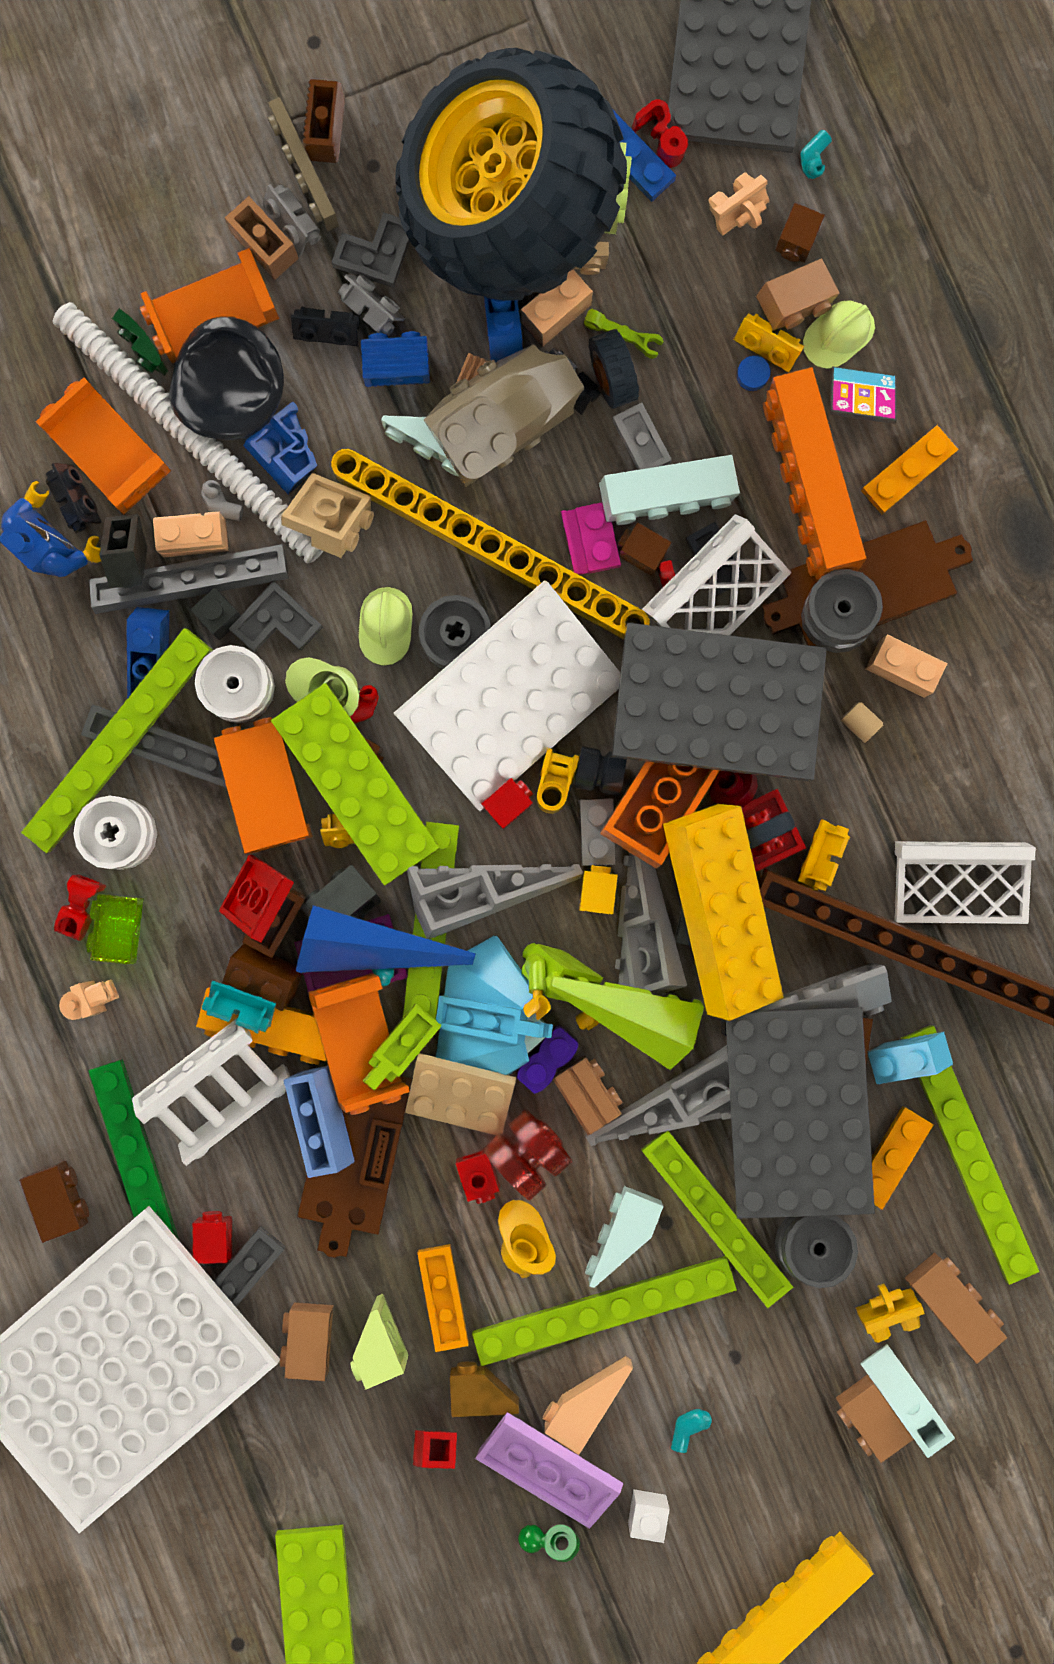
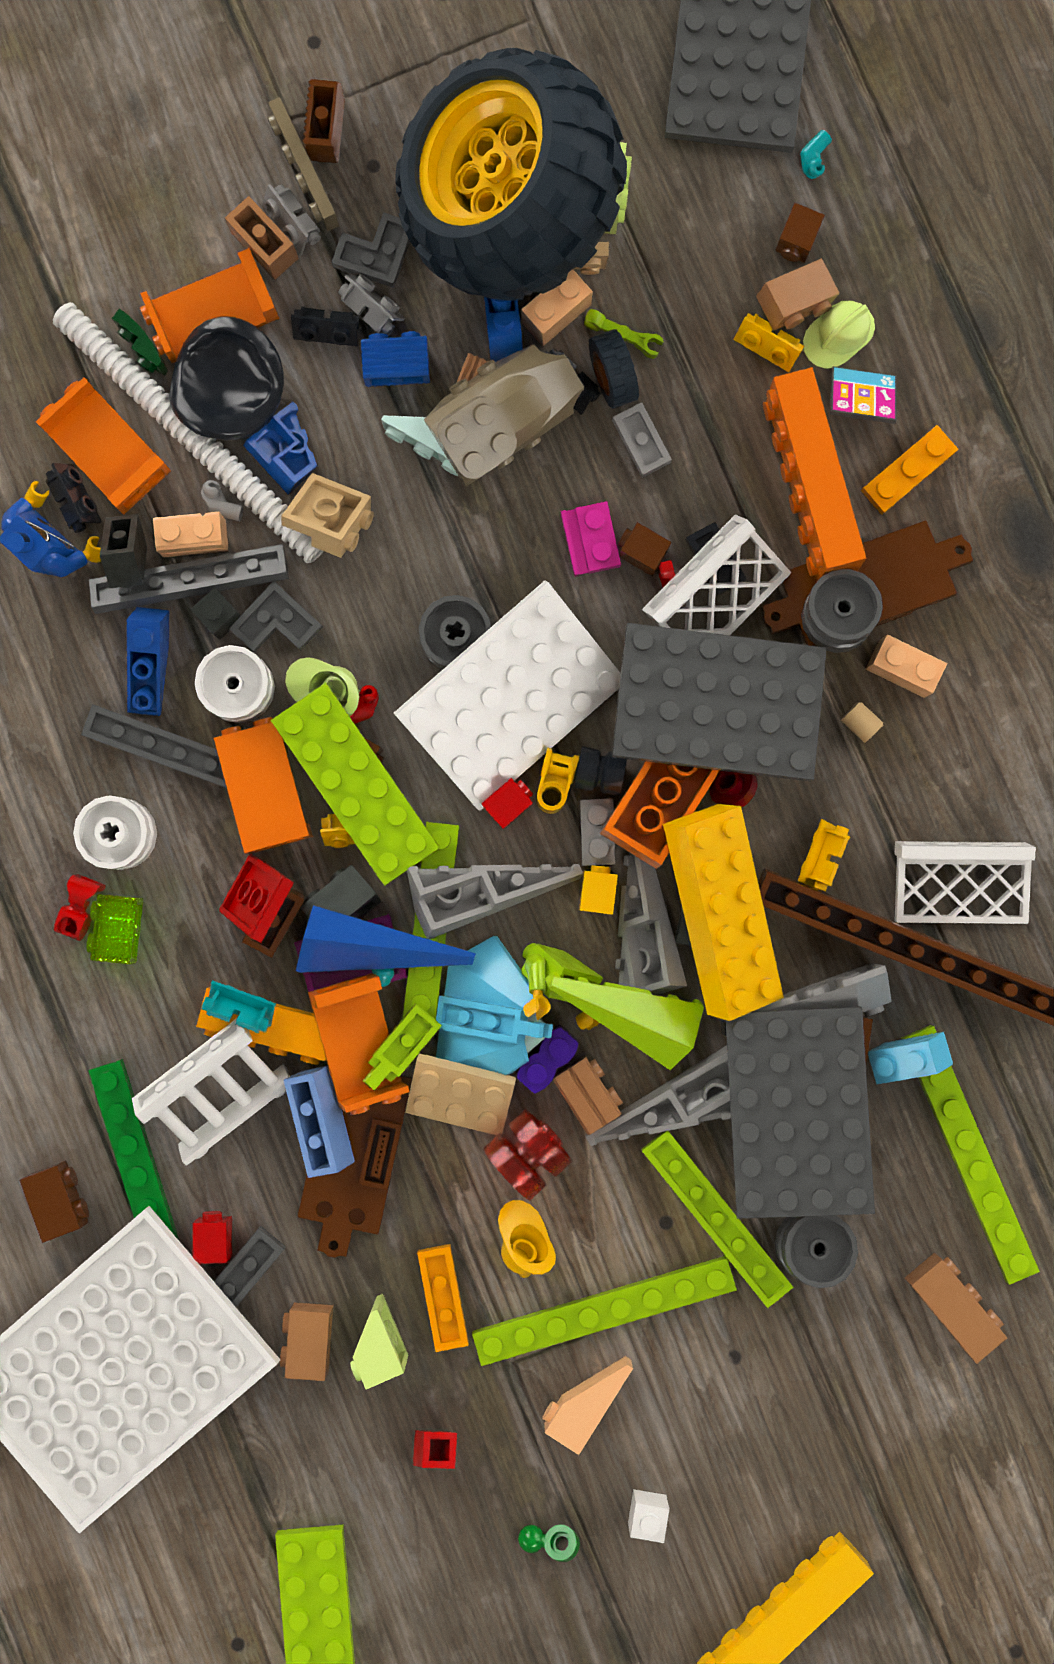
(87, 999): light nougat hips -> none
(117, 740): lime plate -> none
(262, 976): reddish brown brick -> none
(385, 626): yellowish green piece -> none
(477, 1177): red brick -> none
(479, 1392): pearl gold slope -> none
(481, 532): yellow beam -> none
(549, 1470): lavender plate -> none
(629, 1229): light aqua slope -> none
(647, 169): blue plate -> none
(669, 489): light aqua brick -> none
(671, 141): red leg -> none
(687, 1425): teal arm -> none
(743, 206): light nougat hips -> none
(753, 373): blue tile -> none
(770, 830): red plate -> none
(874, 1419): medium nougat brick -> none
(888, 1310): yellow hips -> none
(897, 1153): light orange plate -> none
(907, 1401): light aqua slope -> none

